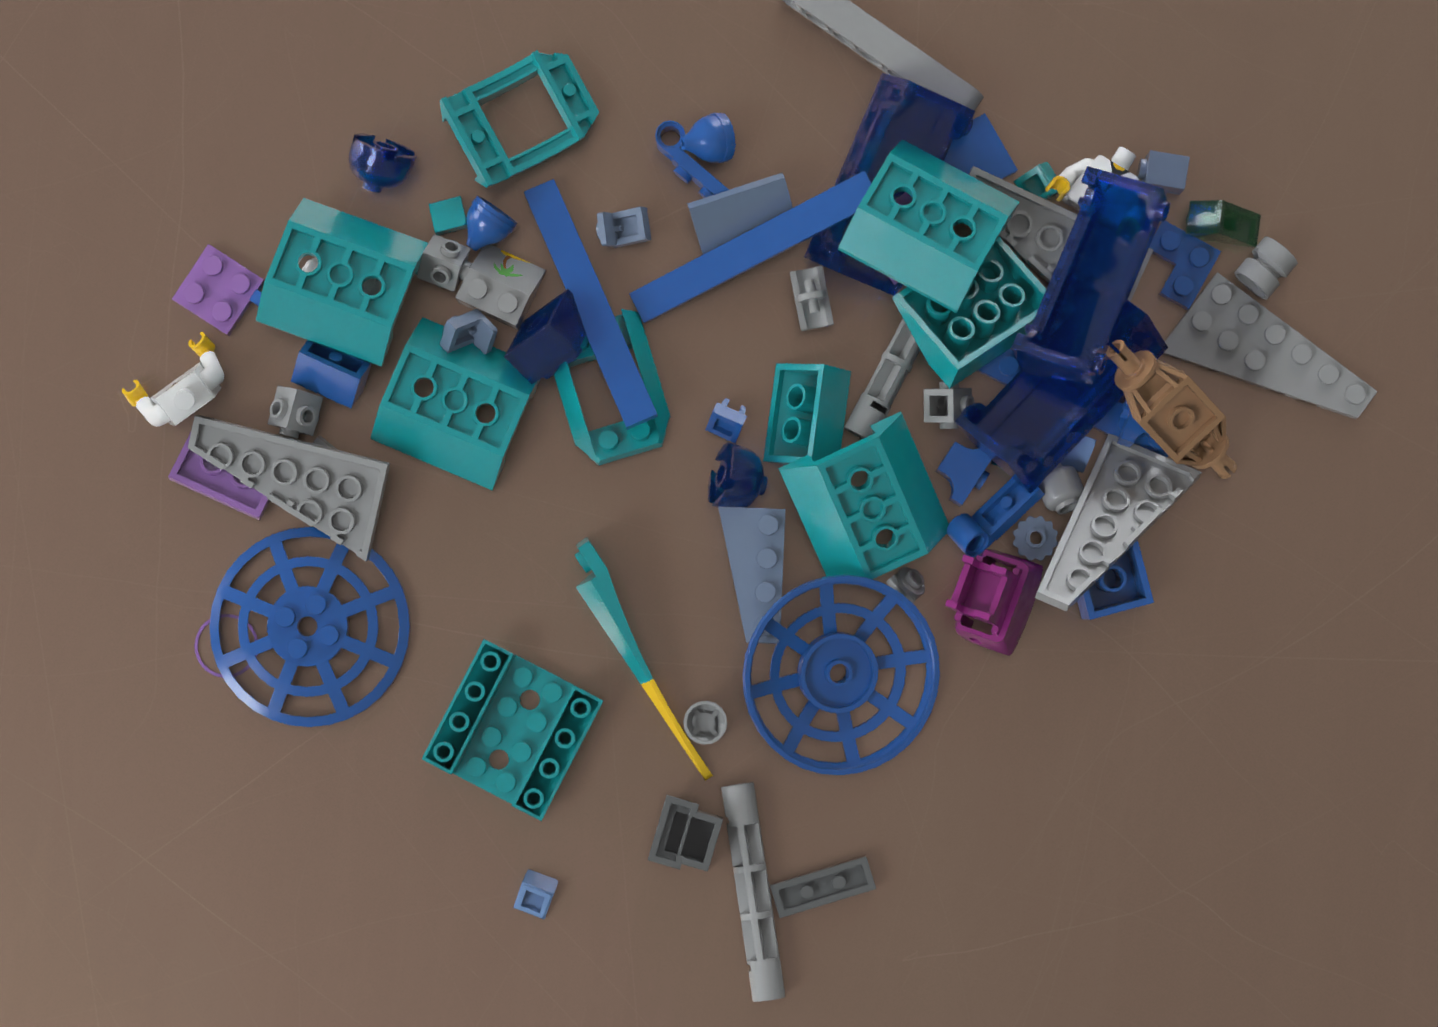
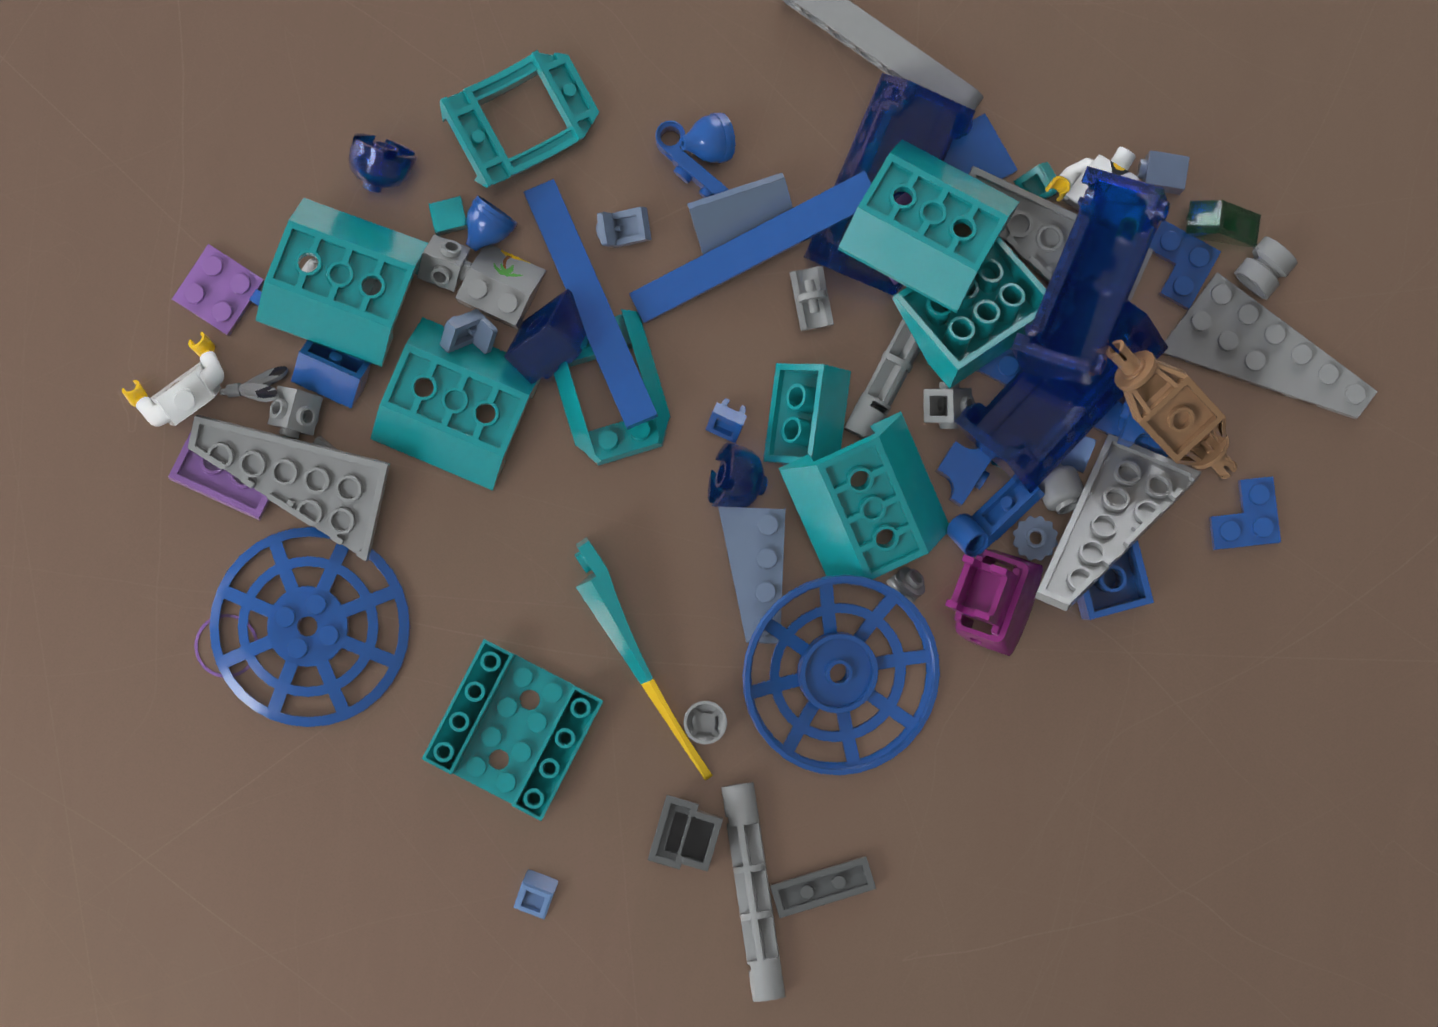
(258, 387): none -> light grey piece
(1257, 522): none -> blue plate

